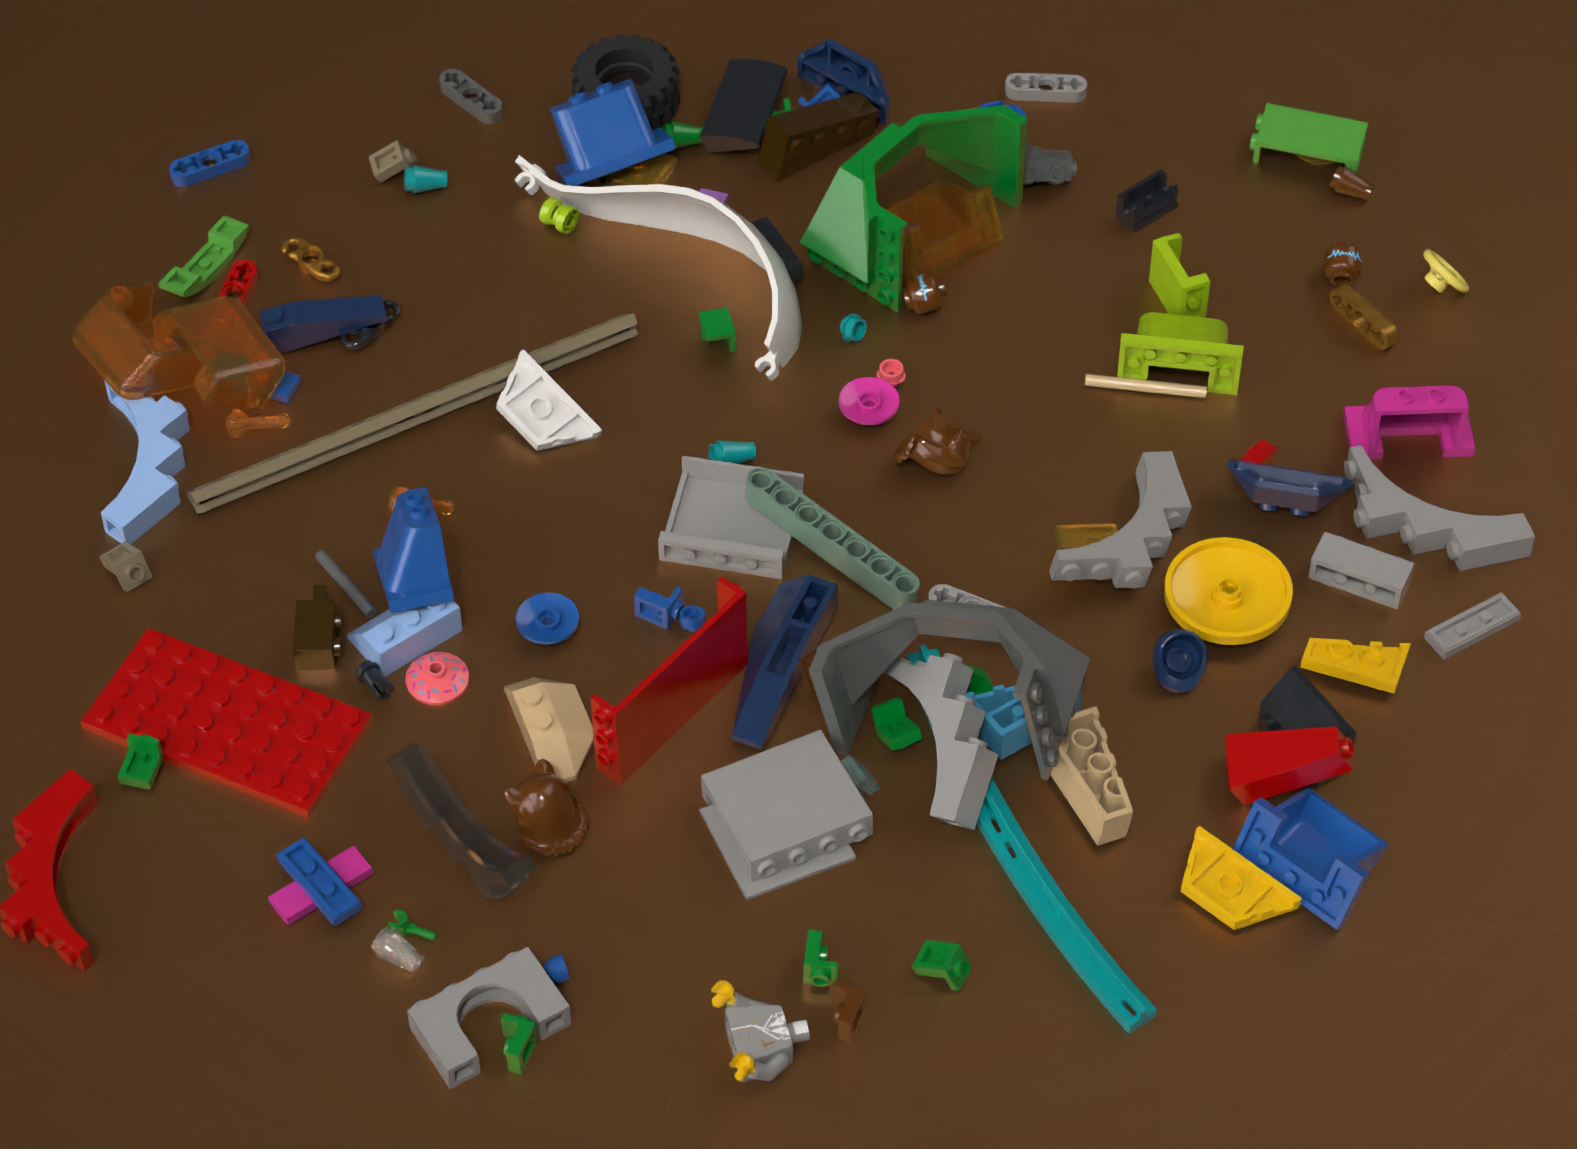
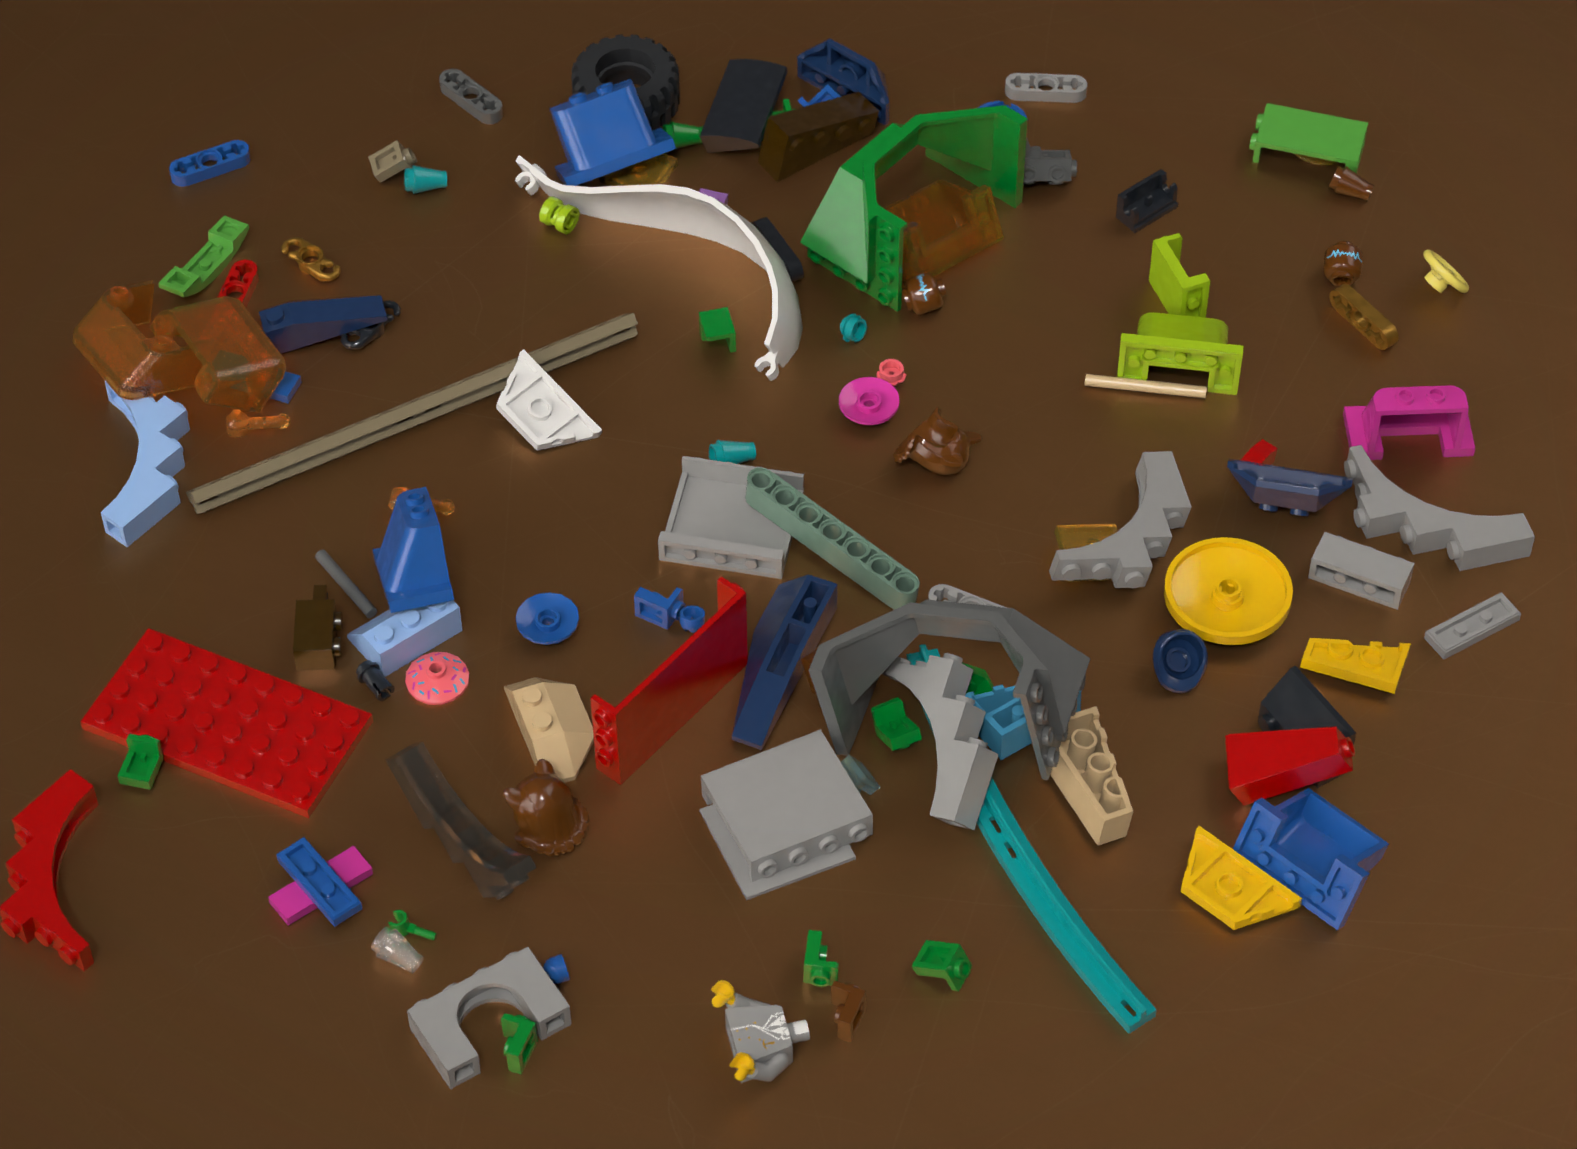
(127, 564): dark tan bracket -> none

